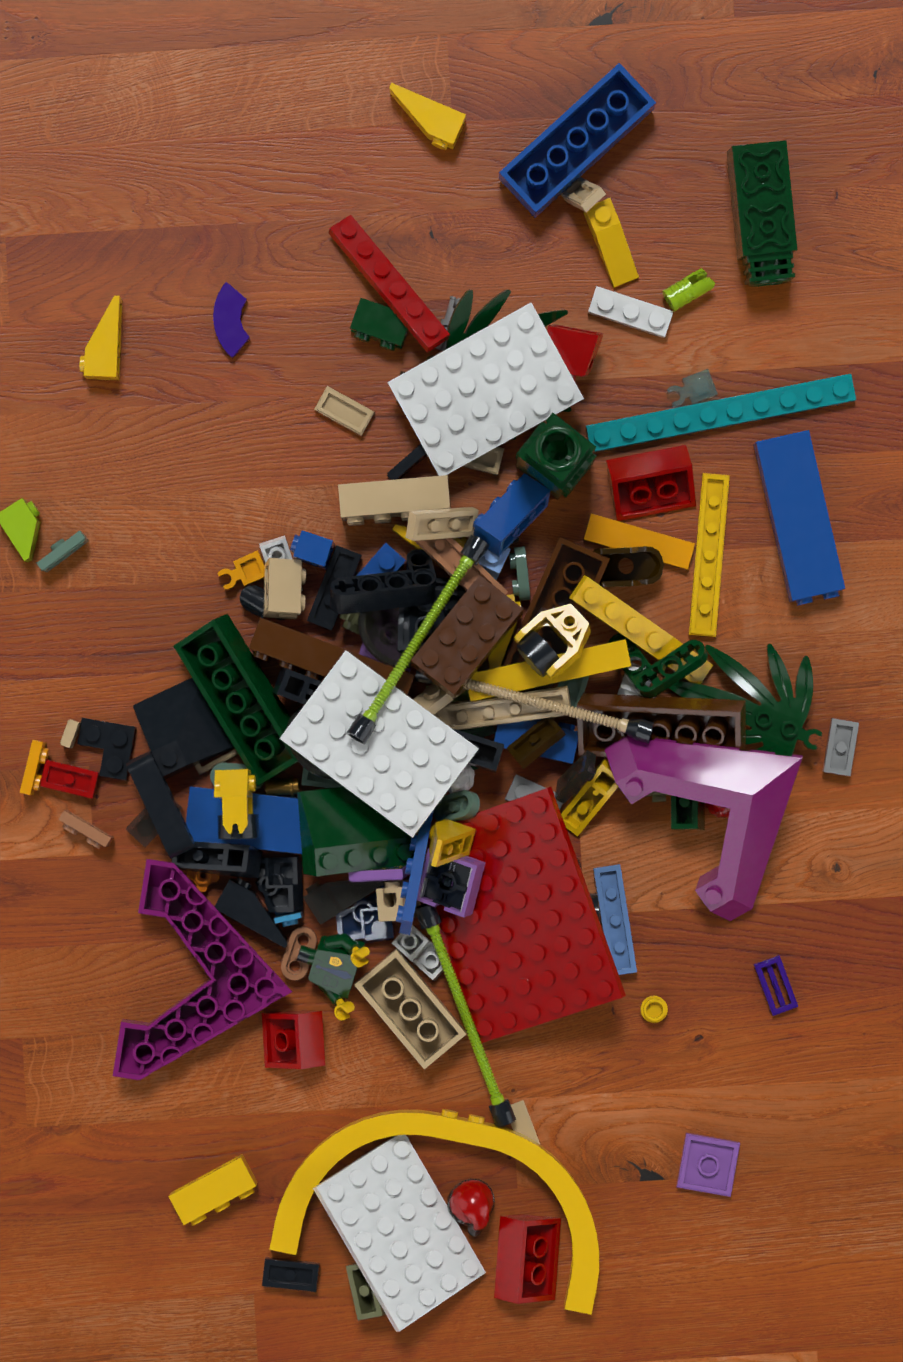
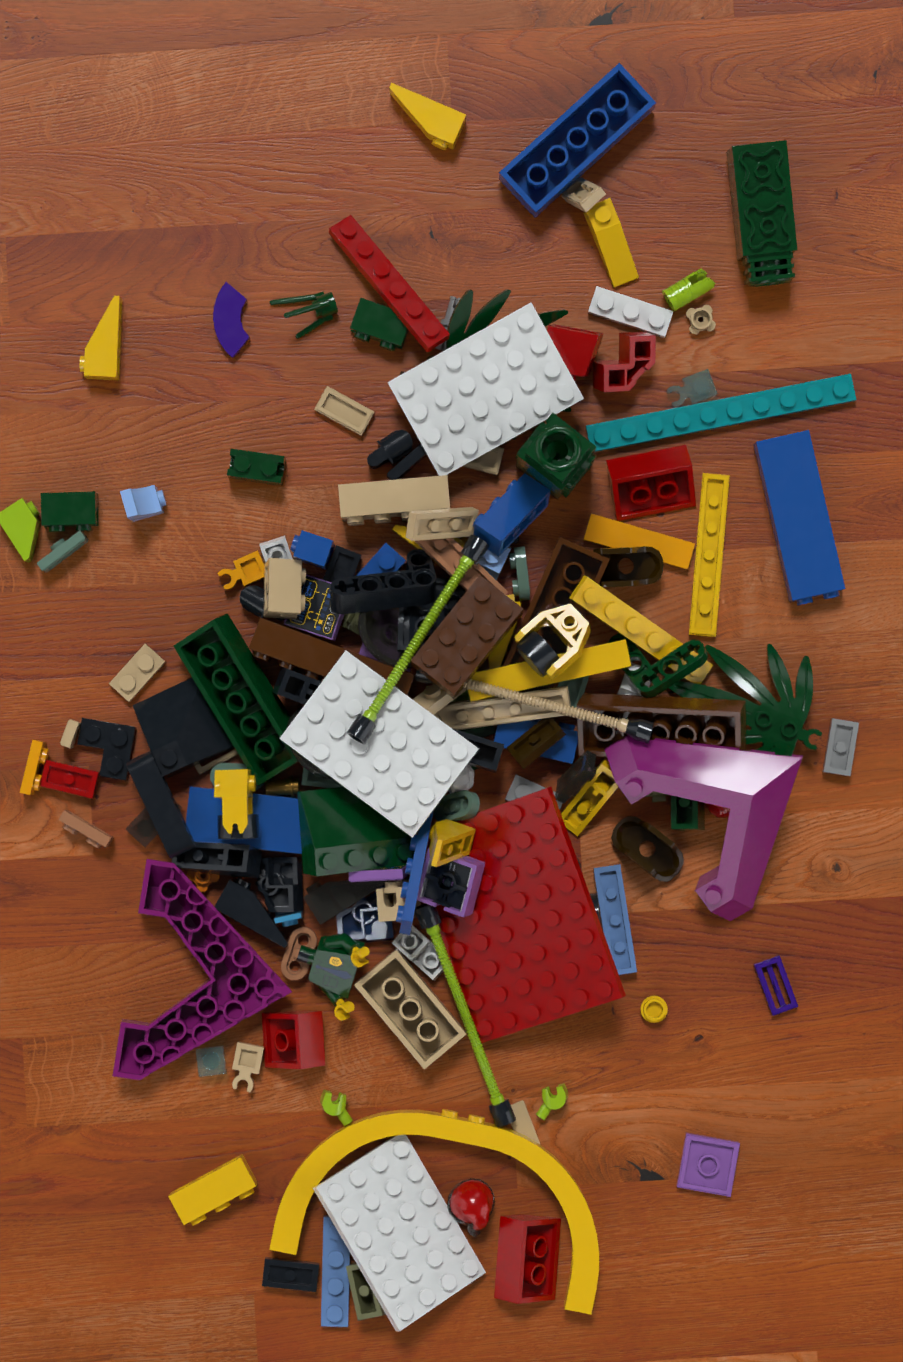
(69, 510): none -> dark green brick
(137, 672): none -> tan plate
(143, 502): none -> light blue arch
(211, 1061): none -> clear light blue plate
(247, 1060): none -> tan plate
(256, 467): none -> dark green brick
(317, 615): none -> black tile
(322, 305): none -> dark green plant
(334, 1278): none -> medium blue plate
(336, 1107): none -> lime piece
(391, 449): none -> black arm
(551, 1101): none -> lime piece
(636, 356): none -> red brick
(665, 861): none -> dark brown piece
(704, 312): none -> tan plate

